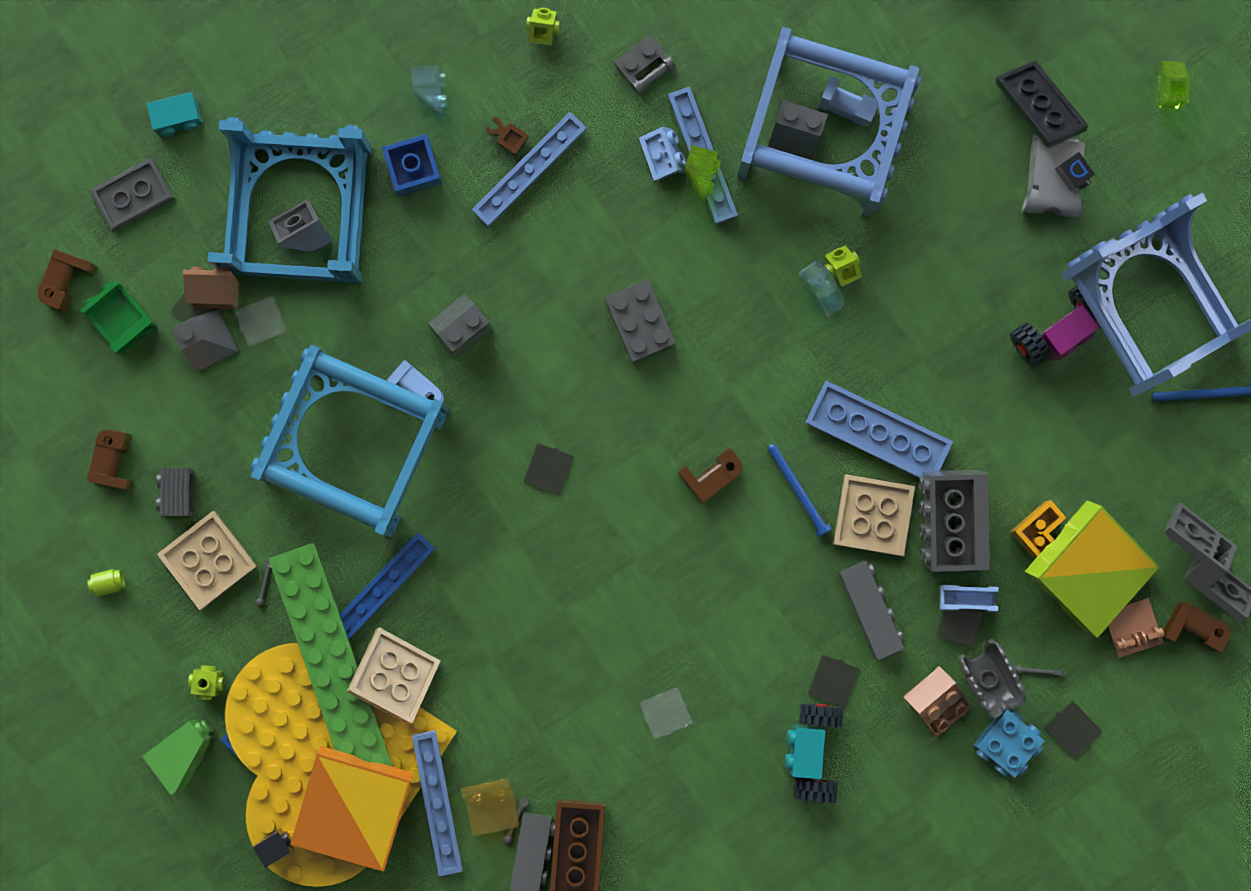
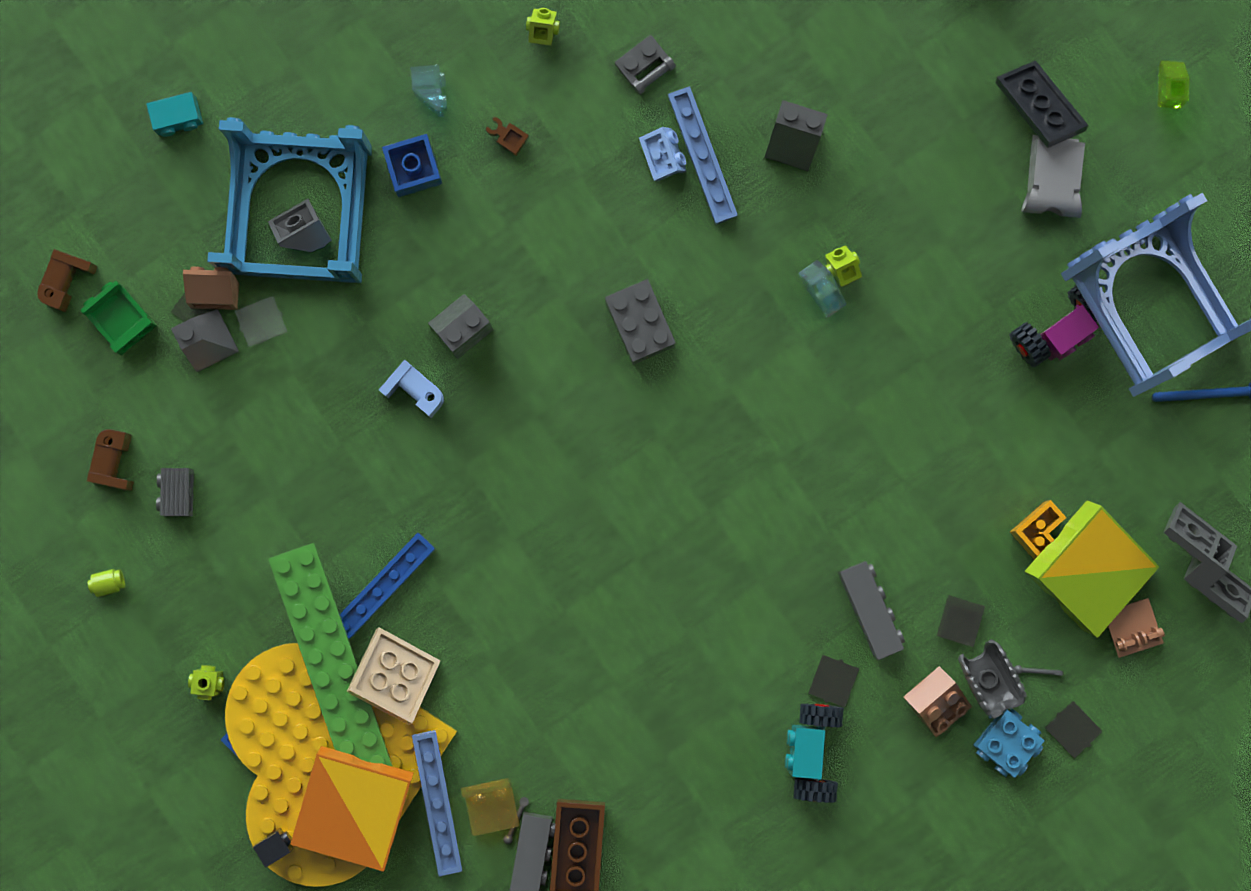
(132, 194): dark grey tile -> none
(180, 754): bright green slope -> none
(207, 560): tan plate -> none
(260, 601): dark grey hinge -> none
(318, 363): dark azure arch -> none
(529, 169): medium blue plate -> none
(548, 468): clear smoke piece -> none
(666, 712): clear piece -> none
(700, 169): clear neon green slope -> none
(714, 478): reddish brown piece -> none
(799, 491): blue bar -> none
(847, 104): light blue piece -> none
(864, 189): medium blue arch -> none
(874, 515): tan plate -> none
(877, 431): medium blue plate -> none
(968, 598): light blue piece -> none
(969, 525): dark grey brick -> none
(1075, 172): black brick -> none
(1198, 624): reddish brown piece -> none

